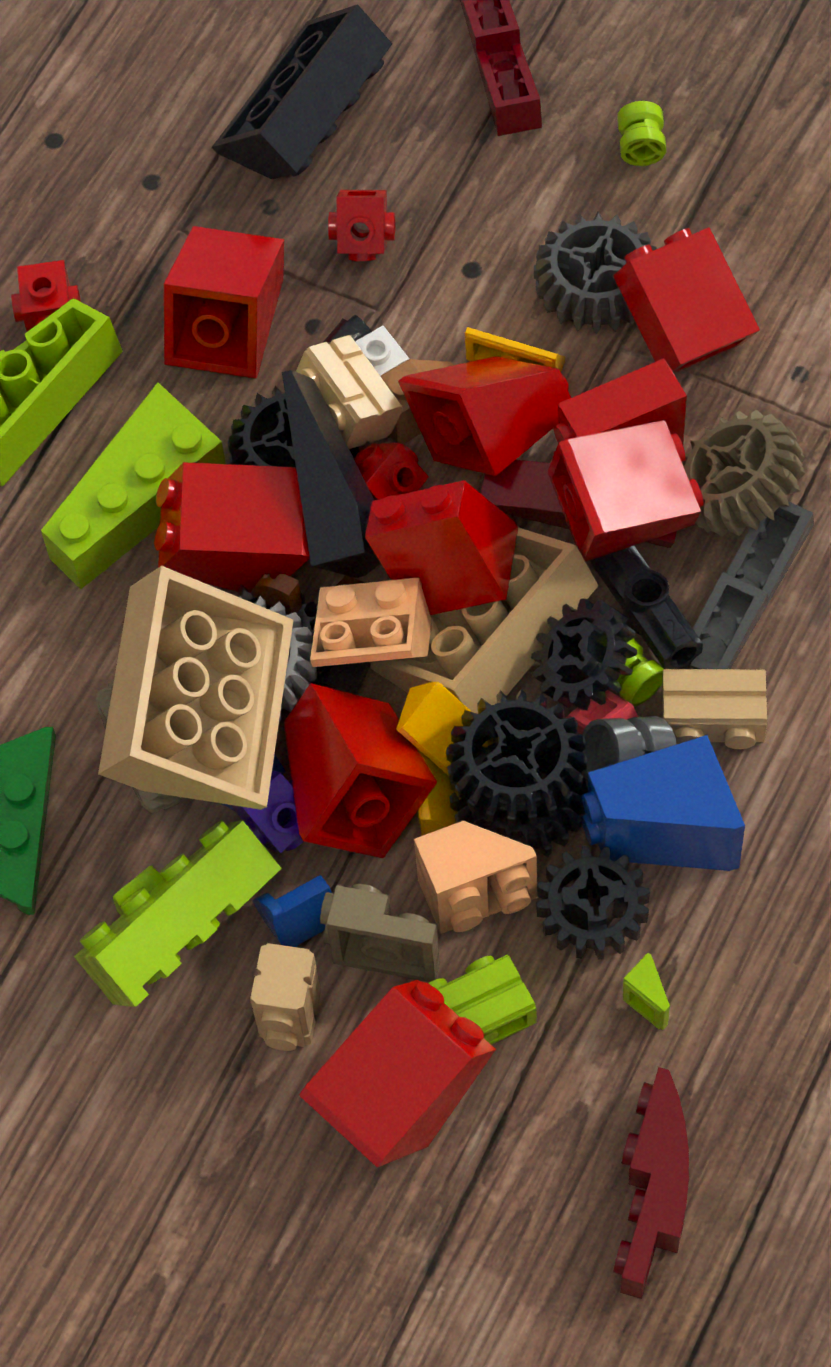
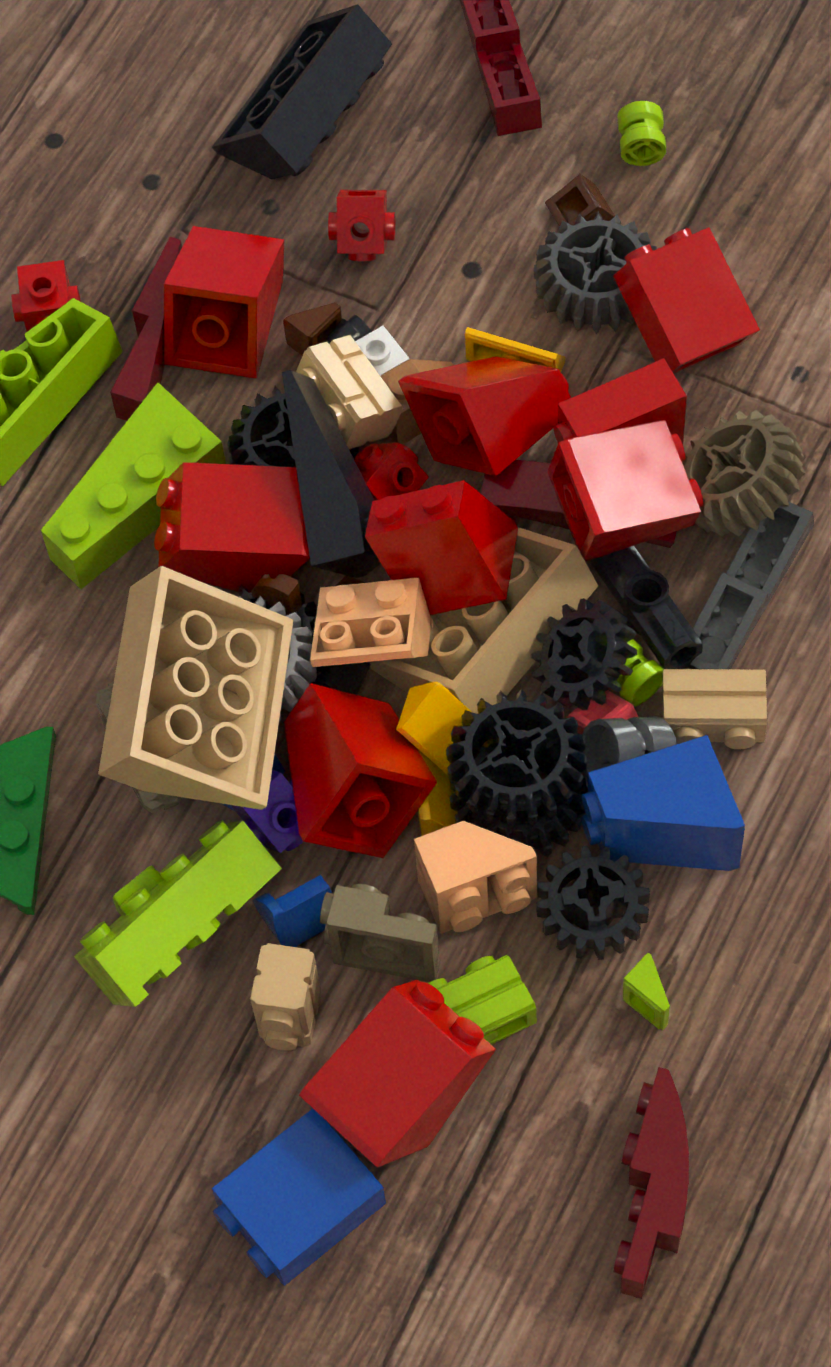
(146, 360): none -> dark red slope
(297, 1197): none -> blue brick
(311, 326): none -> reddish brown slope
(578, 197): none -> reddish brown slope

